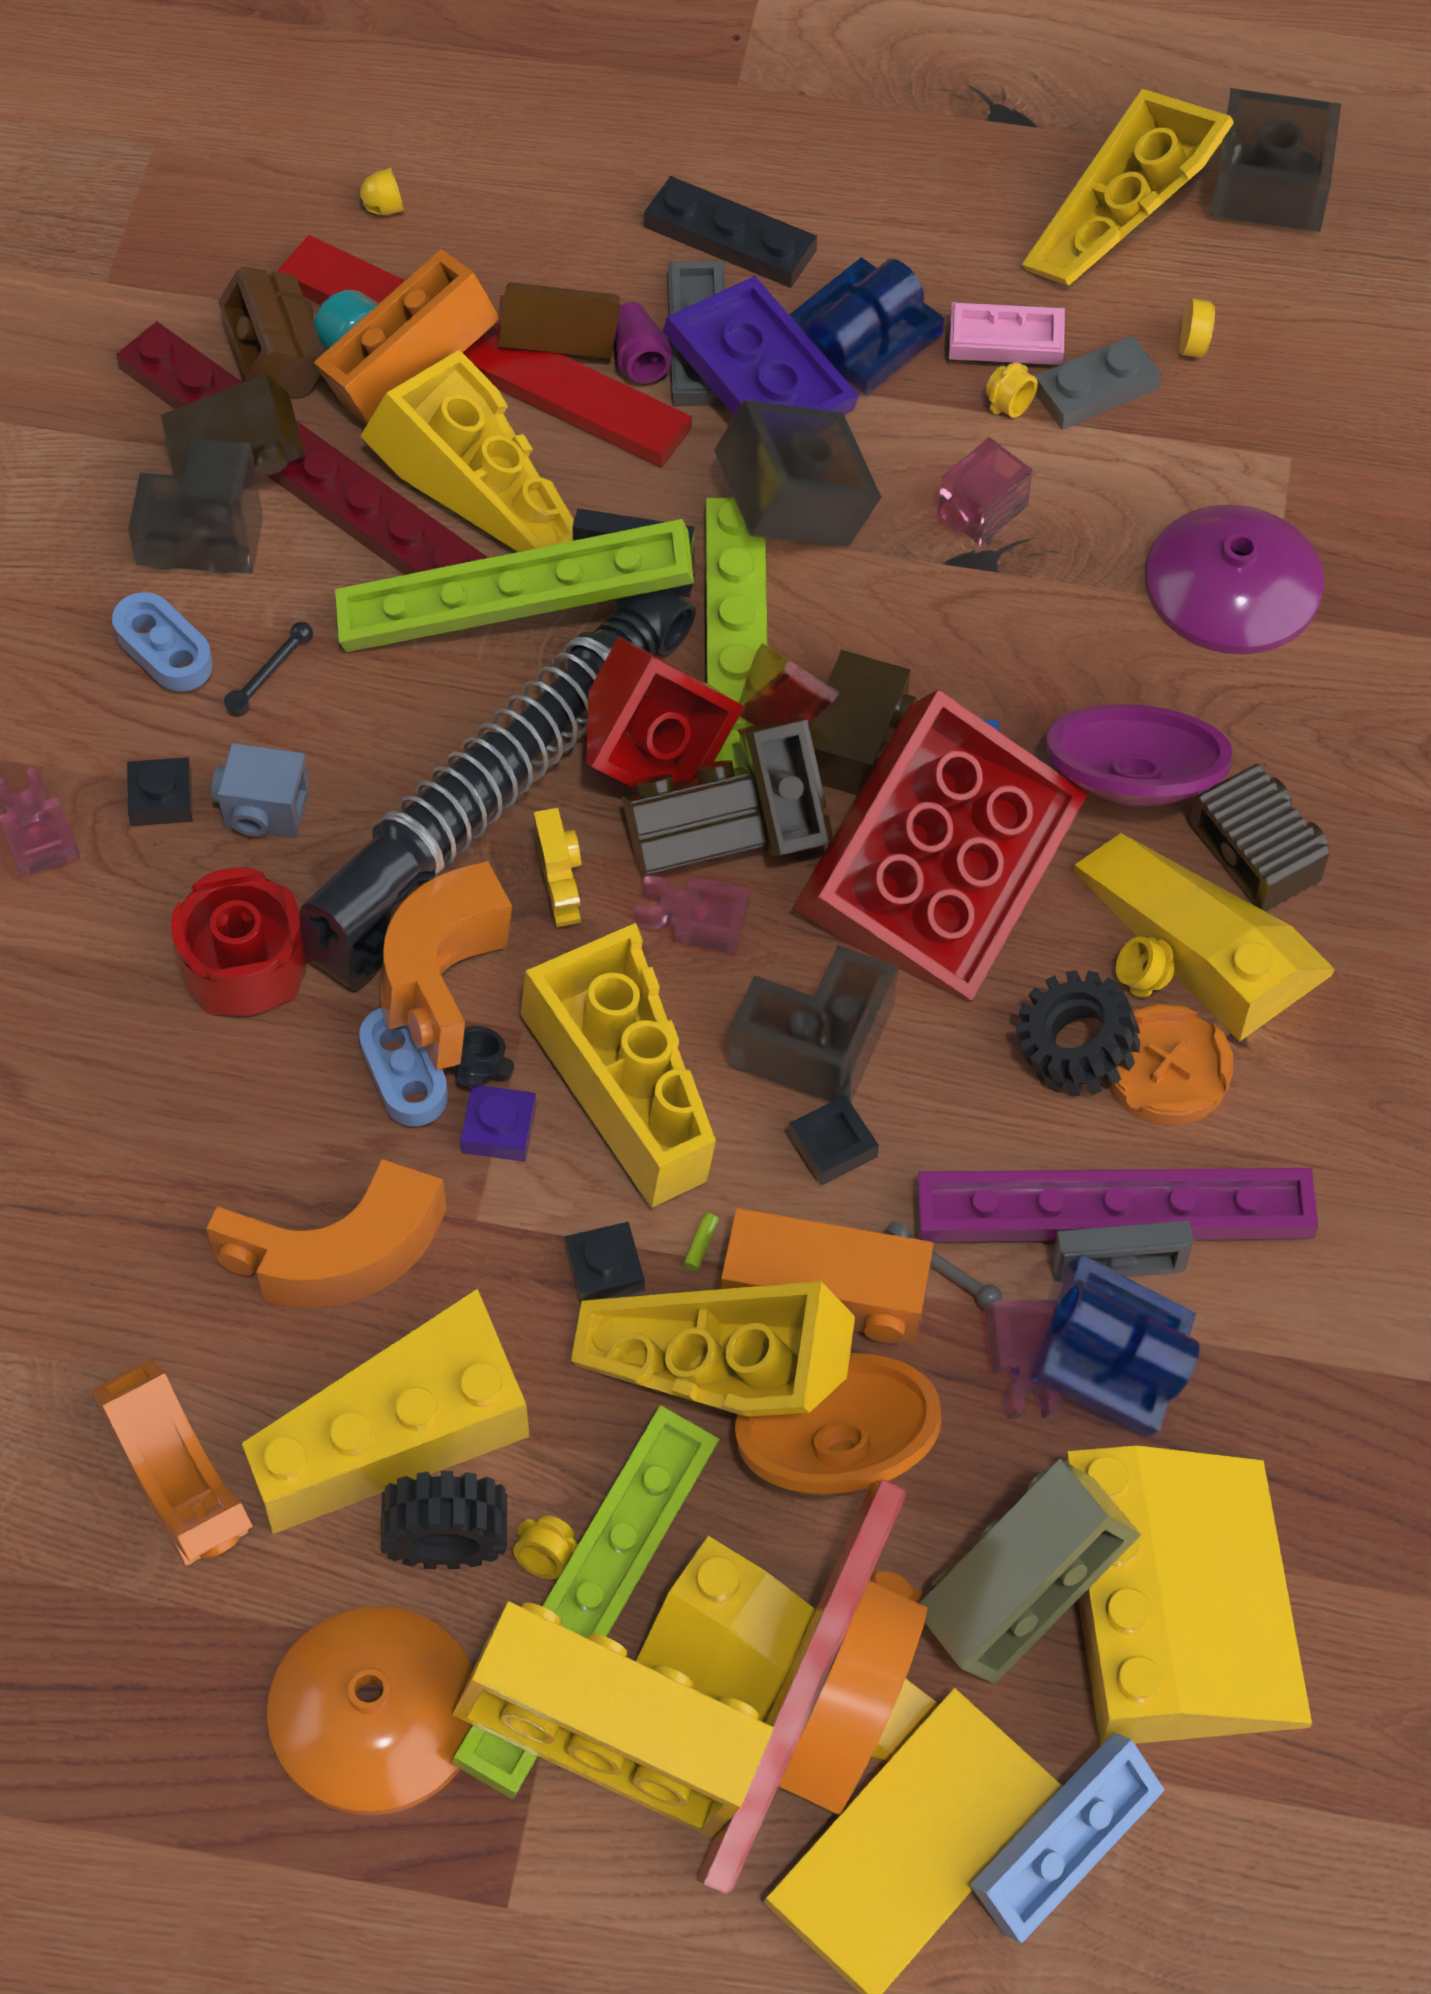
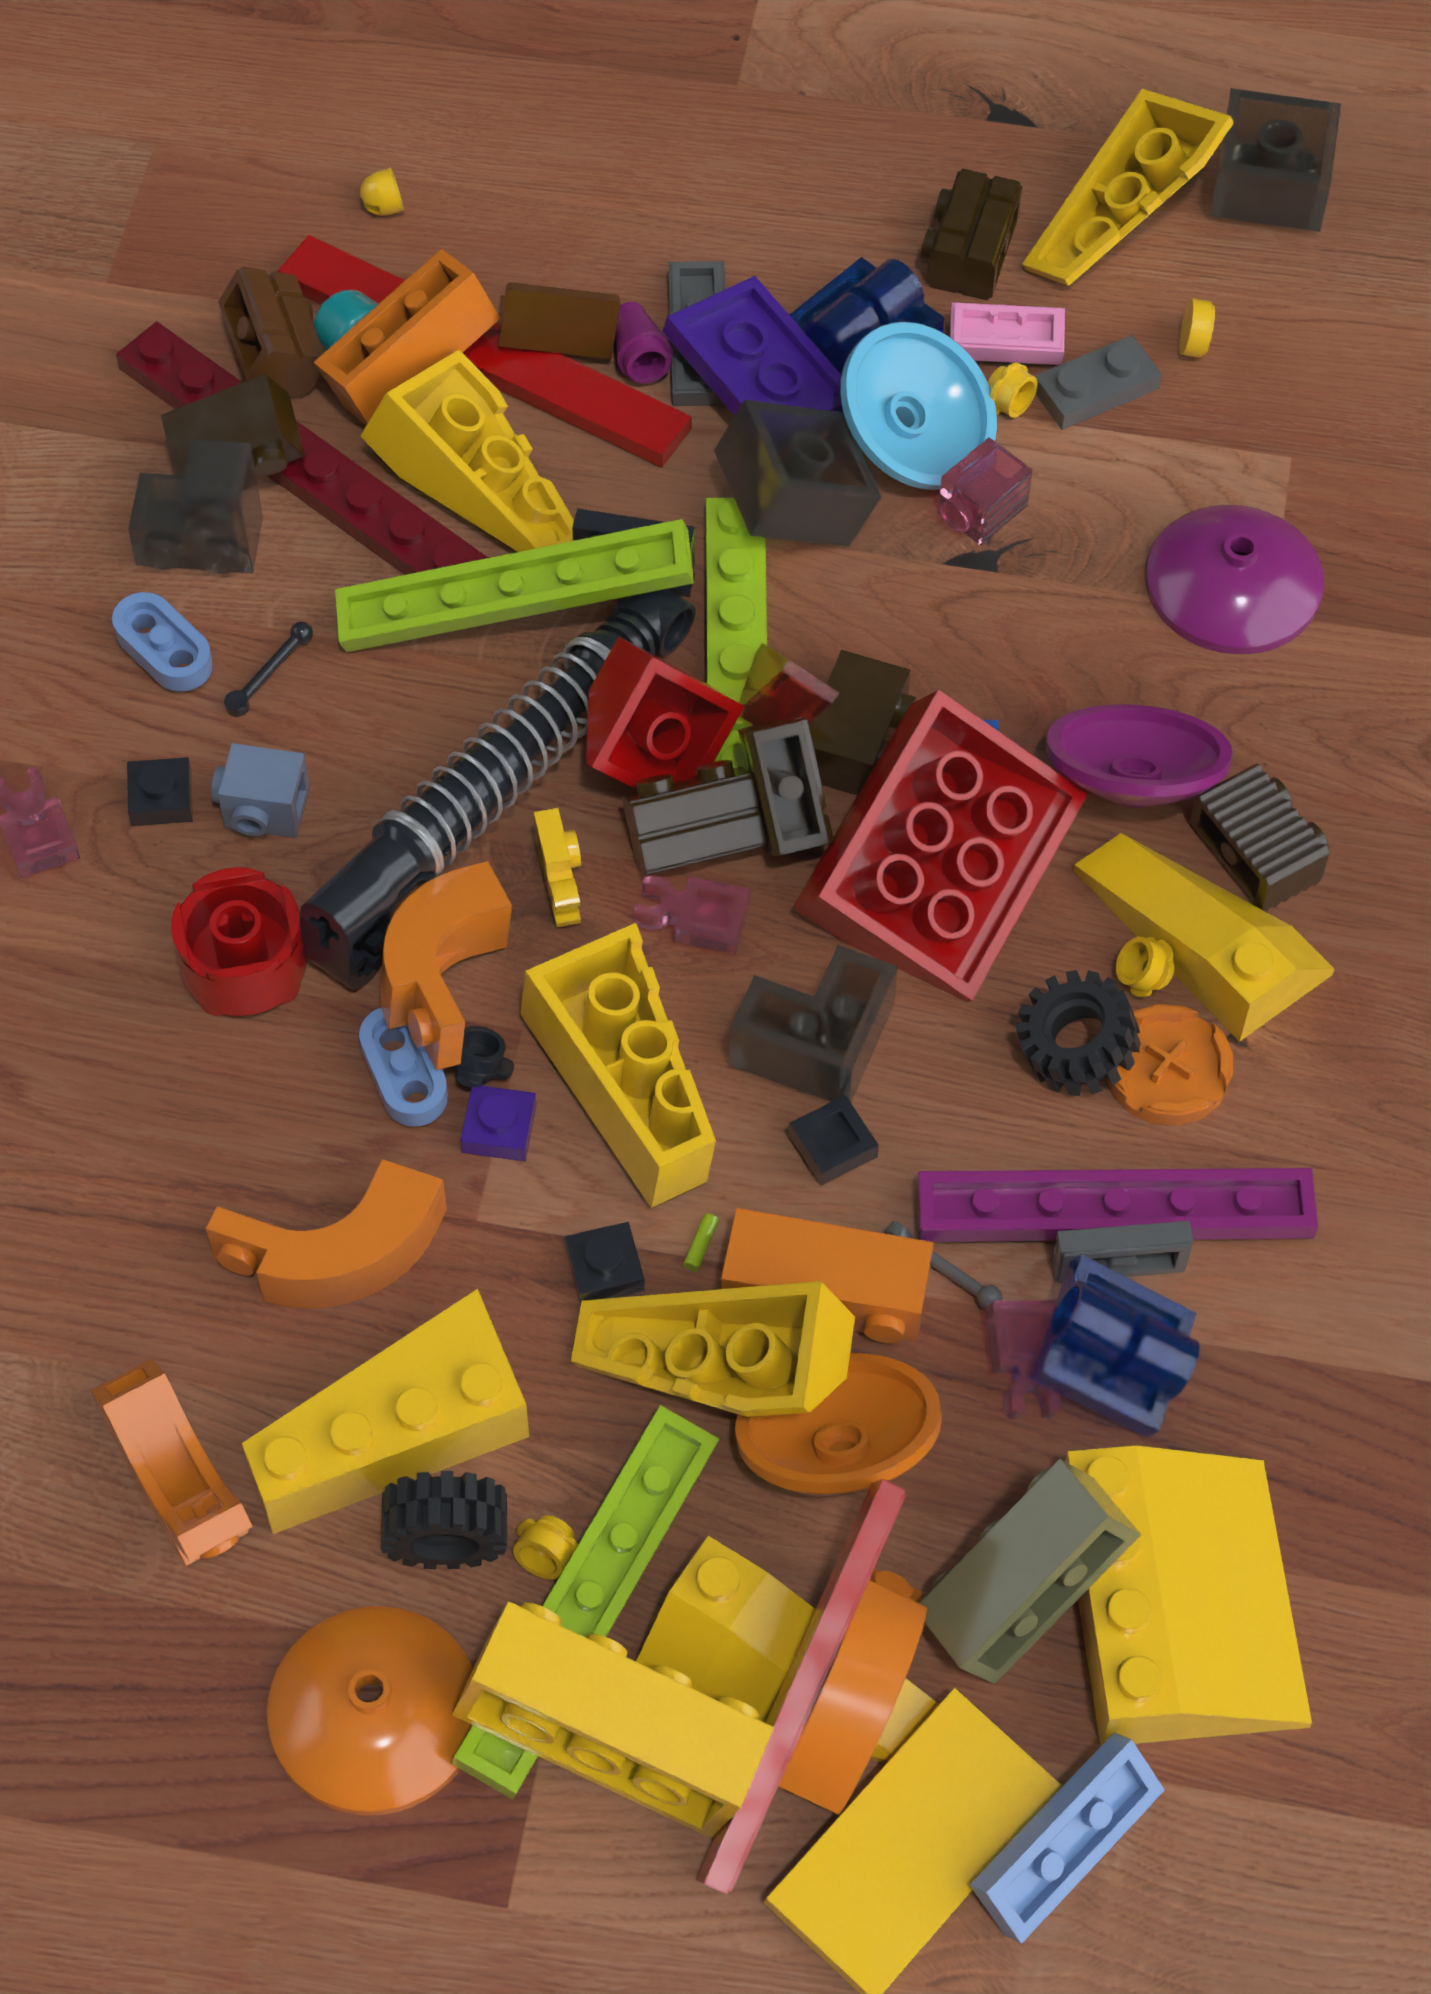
(730, 231): black plate -> none
(930, 387): none -> medium azure dish
(972, 233): none -> dark brown brick

